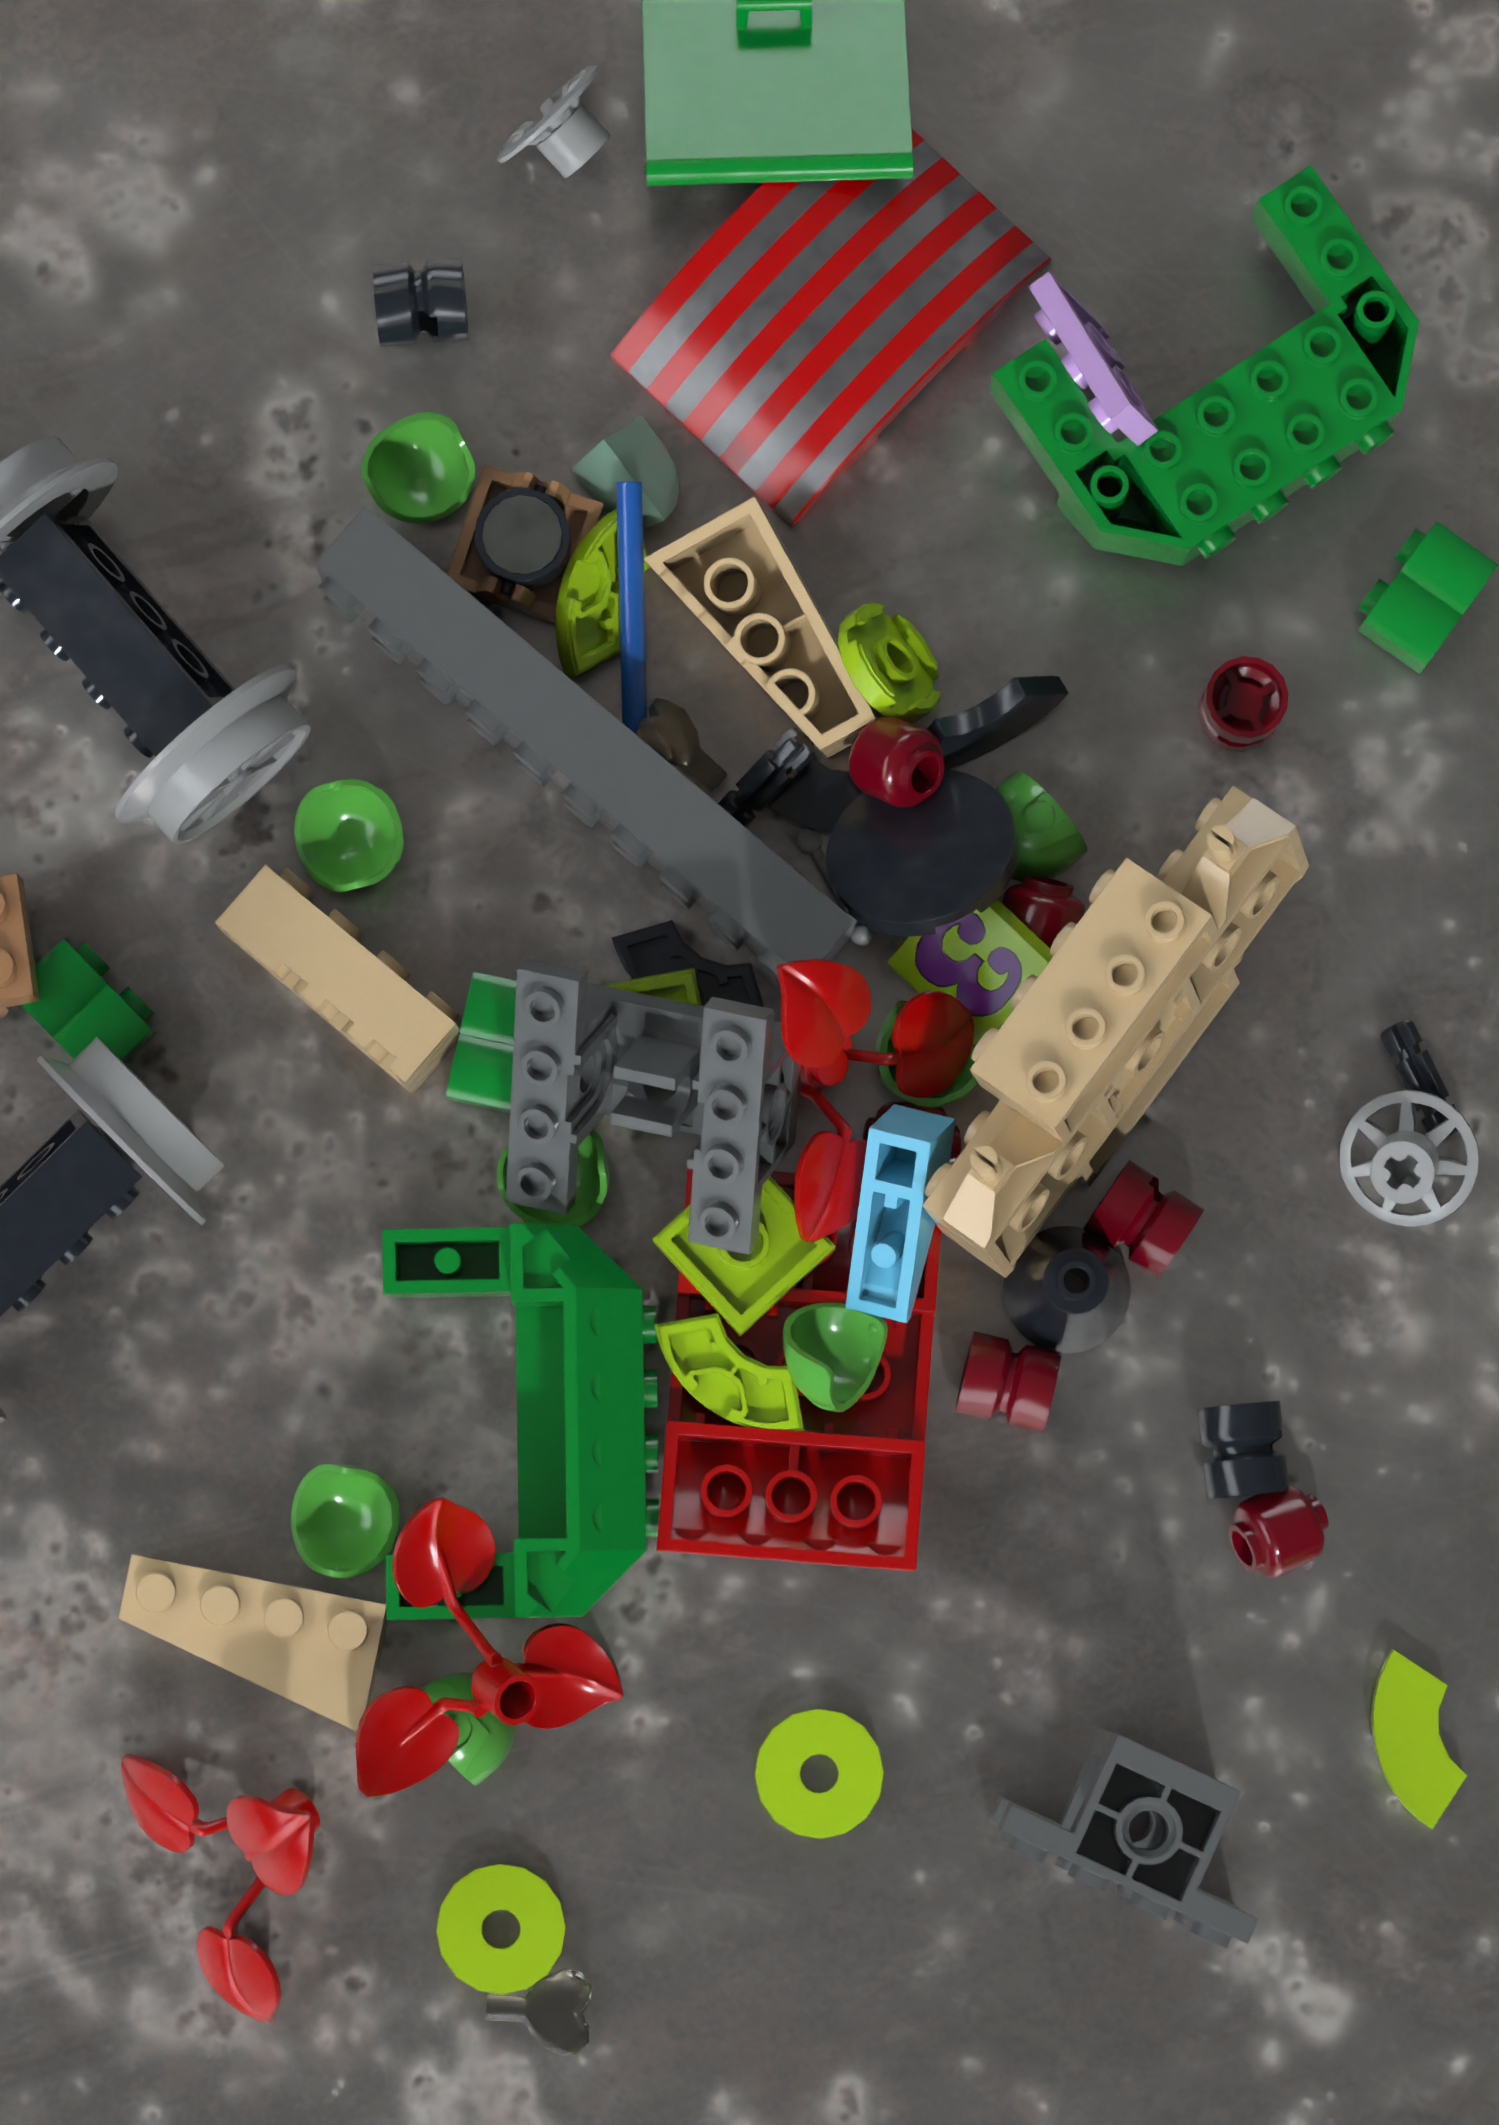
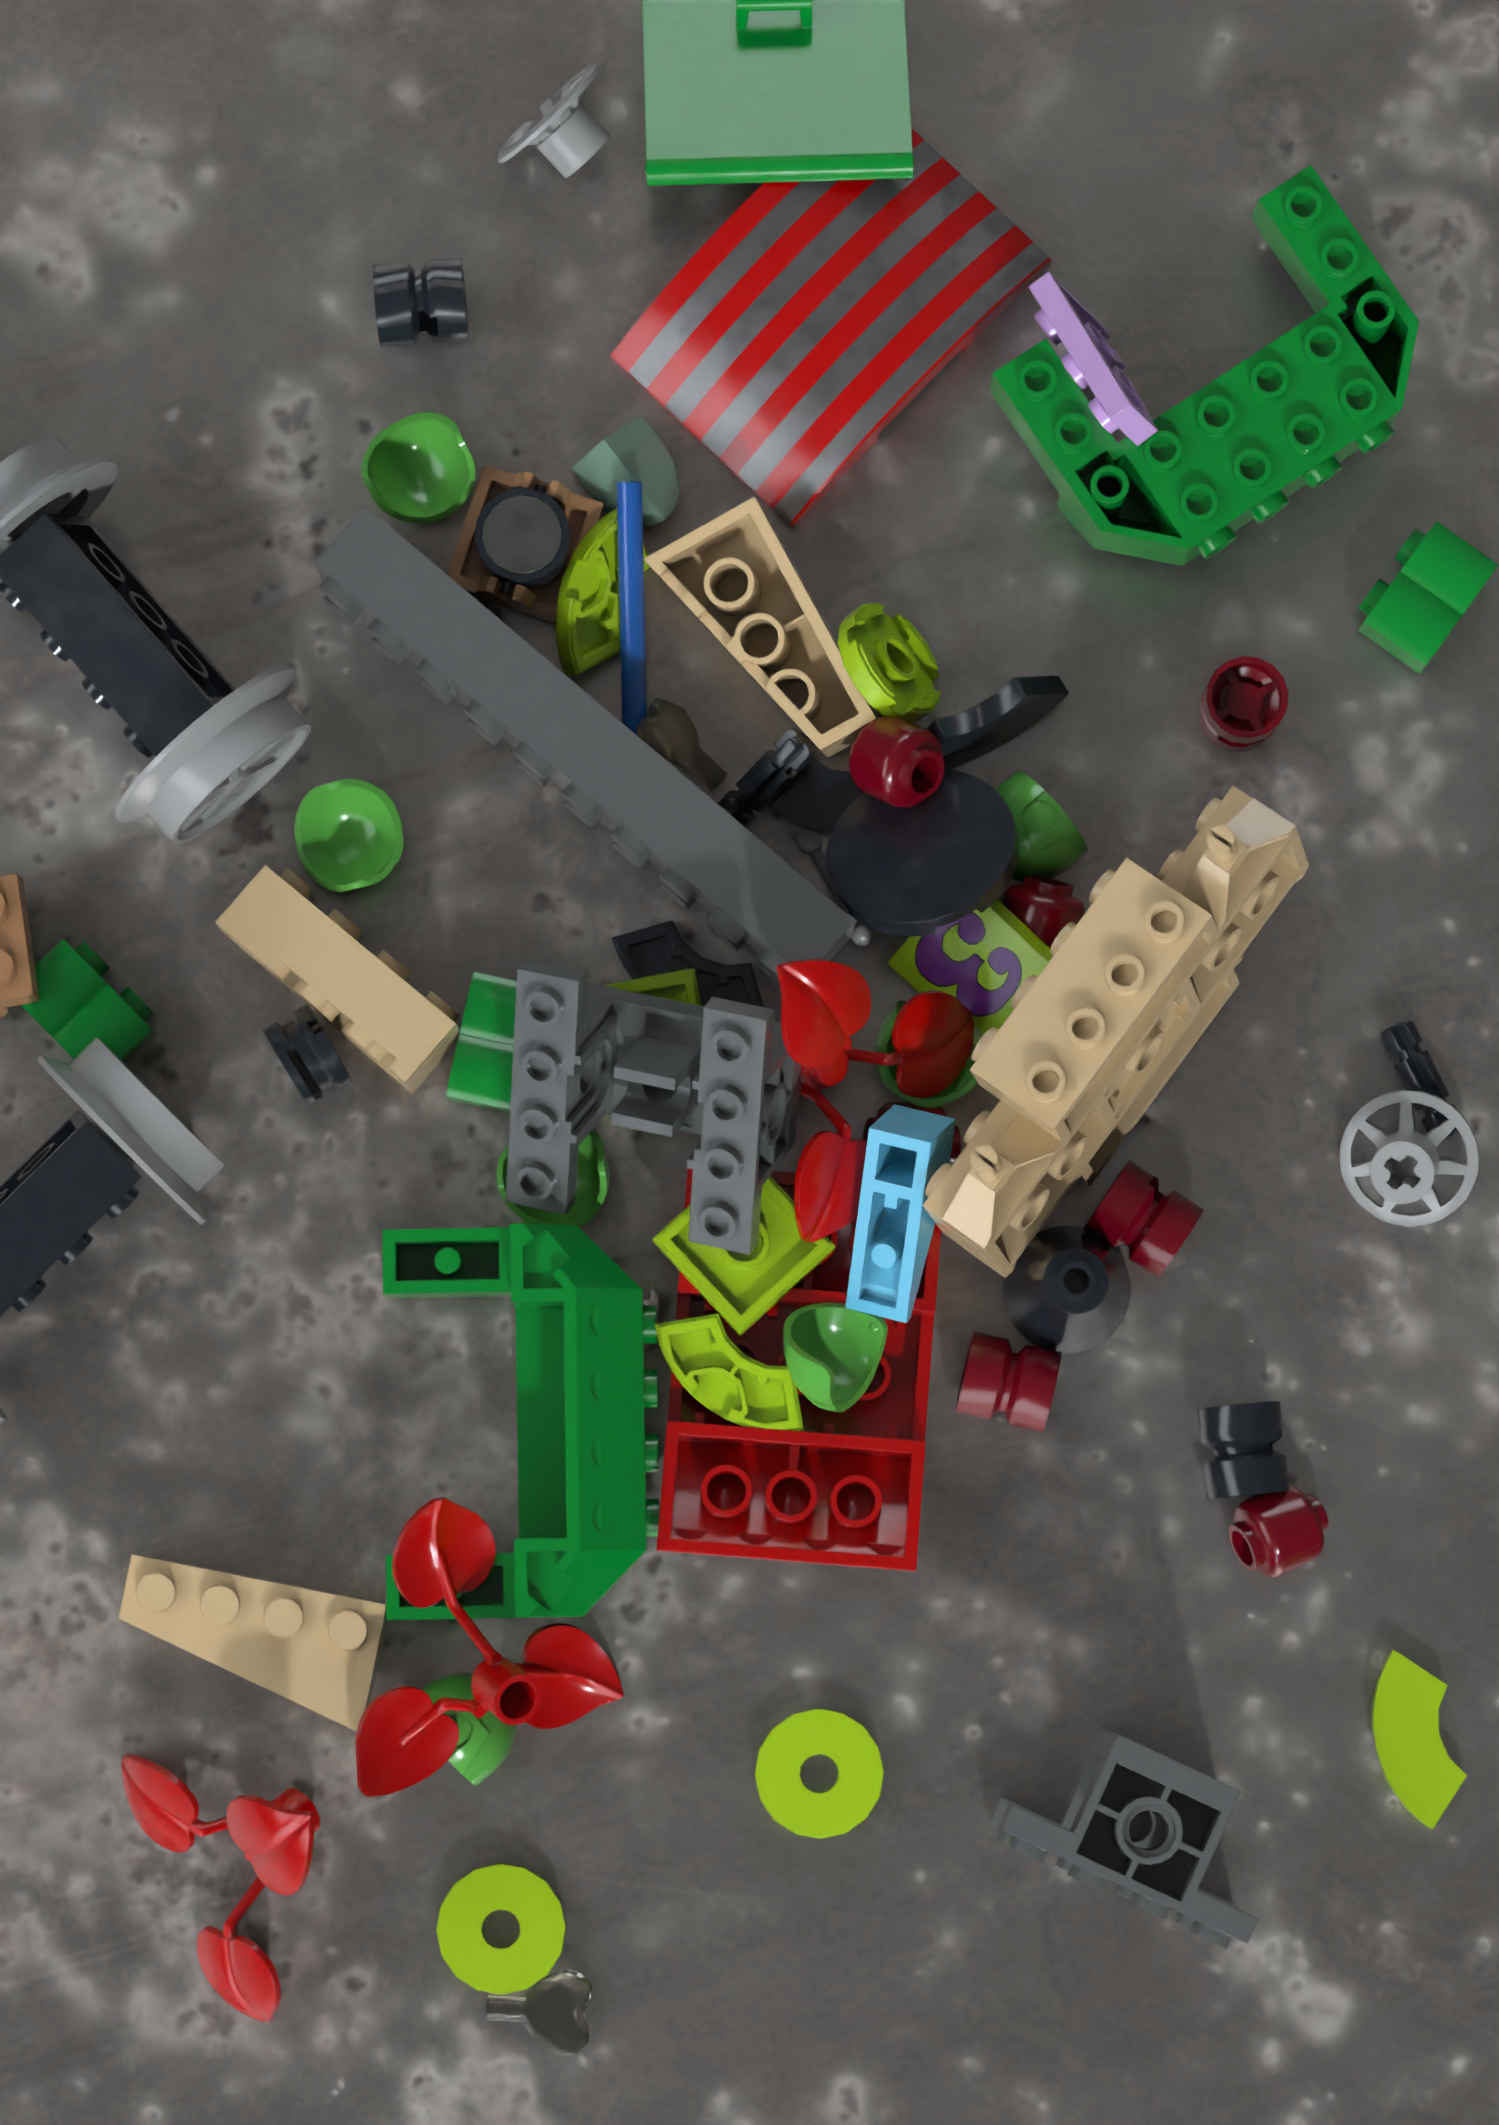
(314, 1052): none -> black wheel
(344, 1520): bright green helmet -> none

